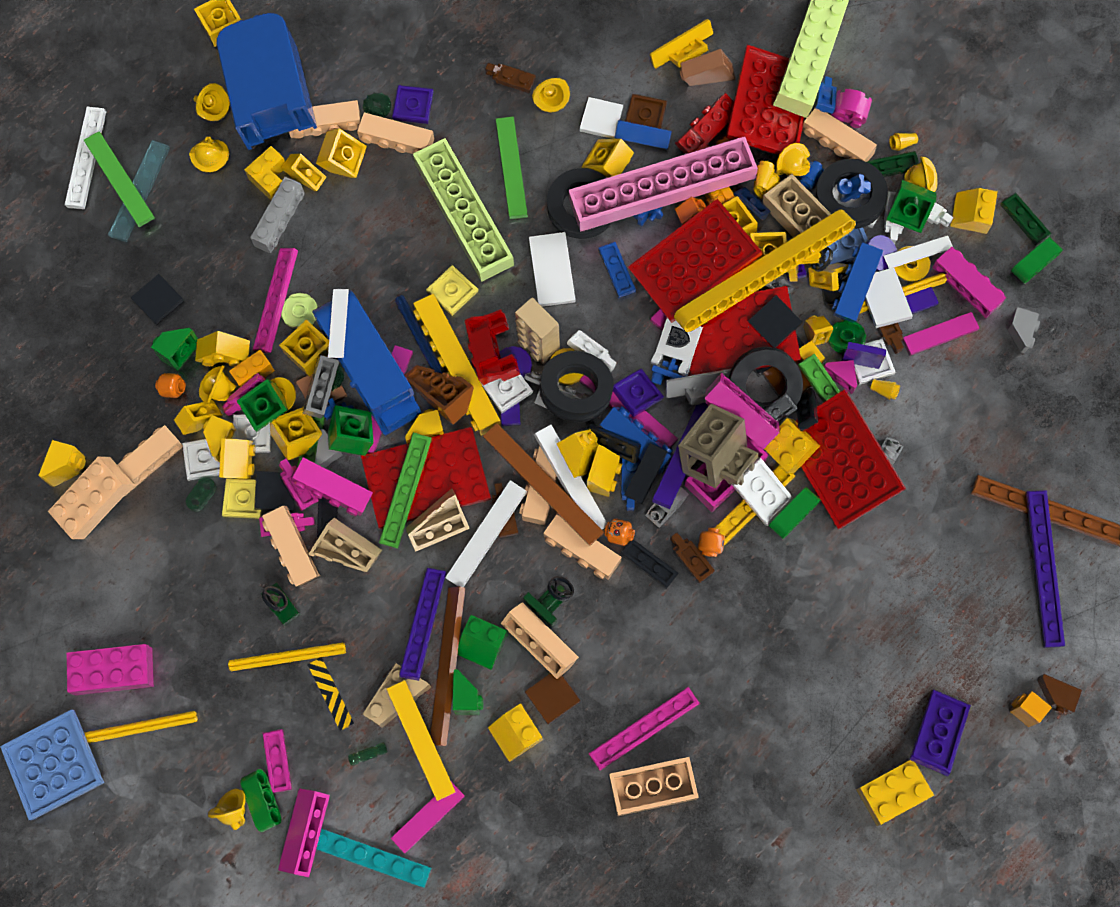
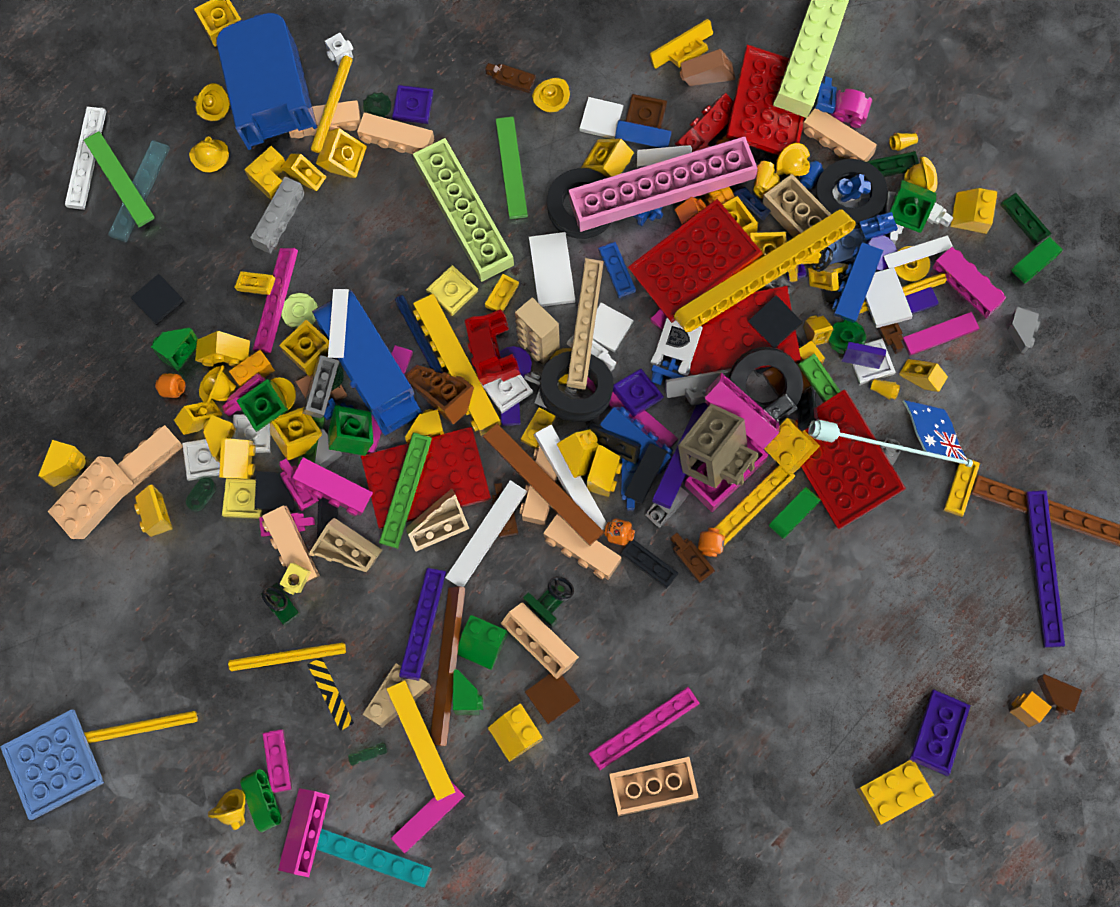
(109, 669): dark pink brick -> none
(153, 511): none -> yellow slope
(255, 283): none -> yellow plate
(301, 572): none -> light yellow brick
(331, 104): none -> yellow axle
(338, 47): none -> white brick
(502, 293): none -> yellow plate
(540, 421): none -> yellow plate
(585, 324): none -> tan tile
(610, 327): none -> white tile
(652, 156): none -> white tile
(763, 492): white tile -> none
(843, 373): dark pink slope -> none
(878, 225): none -> blue hips
(924, 374): none -> yellow slope
(931, 428): none -> flag
(961, 488): none -> yellow tile

